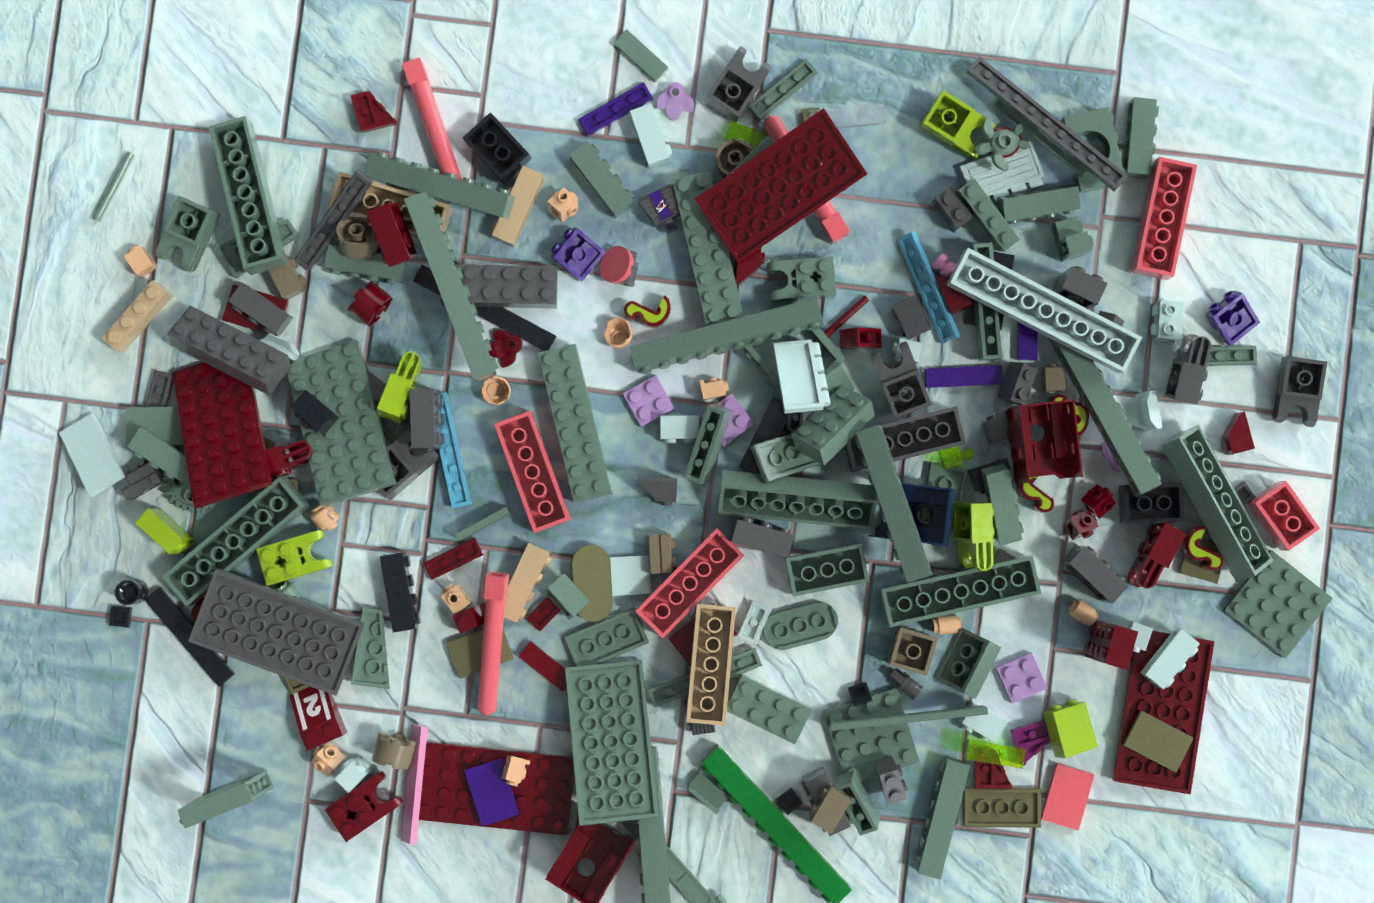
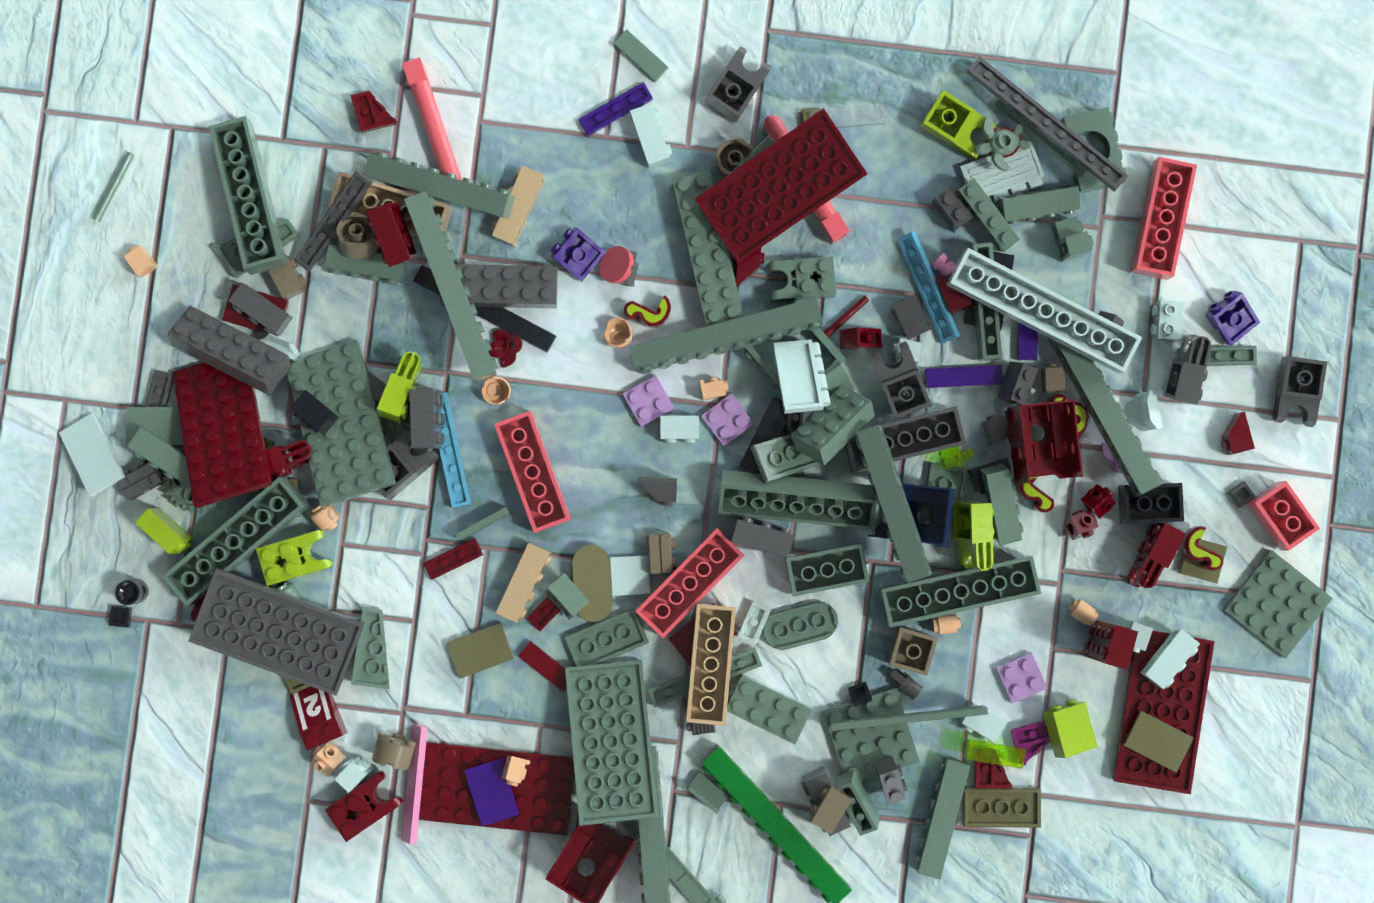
(137, 316): tan brick -> none
(182, 629): black tile -> none
(189, 237): sand green brick -> none
(225, 799): sand green window -> none
(370, 303): dark red brick -> none
(399, 592): black brick -> none
(455, 598): light nougat brick -> none
(470, 618): dark red slope -> none
(495, 593): coral brick -> none
(496, 148): black brick -> none
(563, 204): light nougat brick -> none
(575, 423): sand green brick -> none
(601, 179): sand green brick -> none
(661, 208): torso -> none
(675, 104): lavender plate -> none
(708, 443): sand green brick -> none
(750, 135): clear neon green plate -> none
(782, 90): sand green tile -> none
(789, 801): black tile -> none
(968, 663): sand green slope -> none
(1067, 796): coral tile -> none
(1080, 286): dark grey brick -> none
(1095, 573): dark grey brick -> none
(1140, 136): sand green brick -> none
(1217, 503): sand green brick -> none

